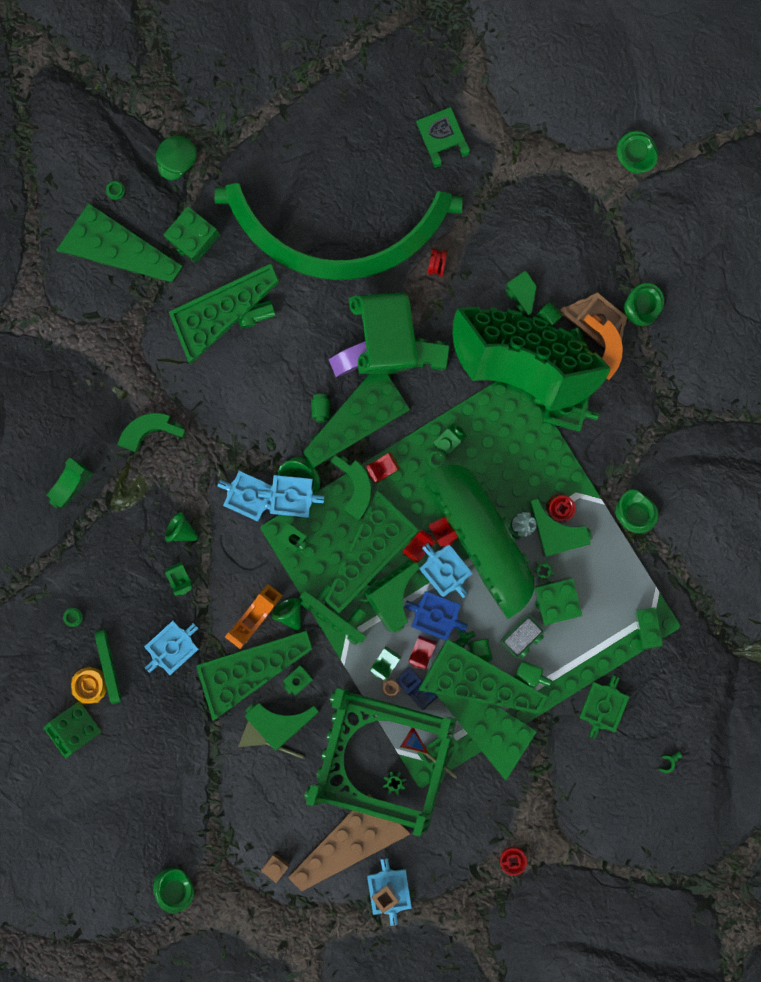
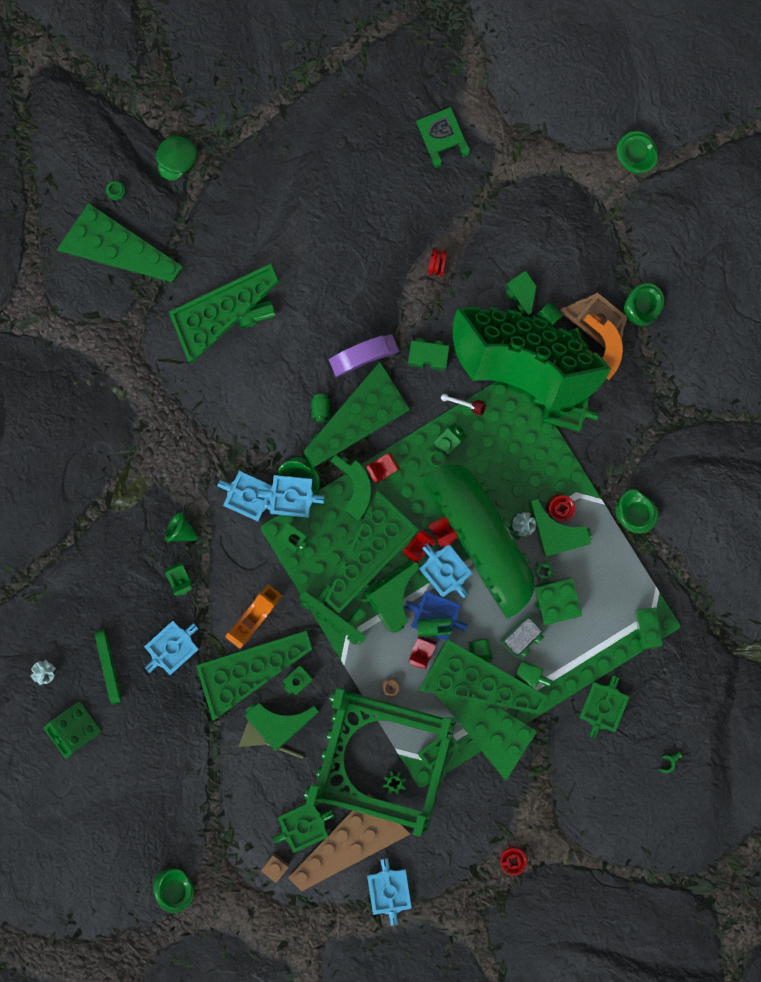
(43, 672): none -> light aqua gear
(69, 484): green arch -> none
(73, 617): green plate -> none
(88, 685): light orange hat -> none
(140, 427): green arch -> none
(191, 235): green brick -> none
(288, 613): green hat -> none
(303, 827): none -> green plate
(338, 269): green panel -> none
(385, 663): green bracket -> none
(386, 897): brick -> none
(387, 333): green windscreen -> none
(410, 683): dark blue slope -> none
(414, 743): piece -> none
(429, 627): none -> green hinge
(464, 637): green piece -> none
(477, 407): none -> hinge

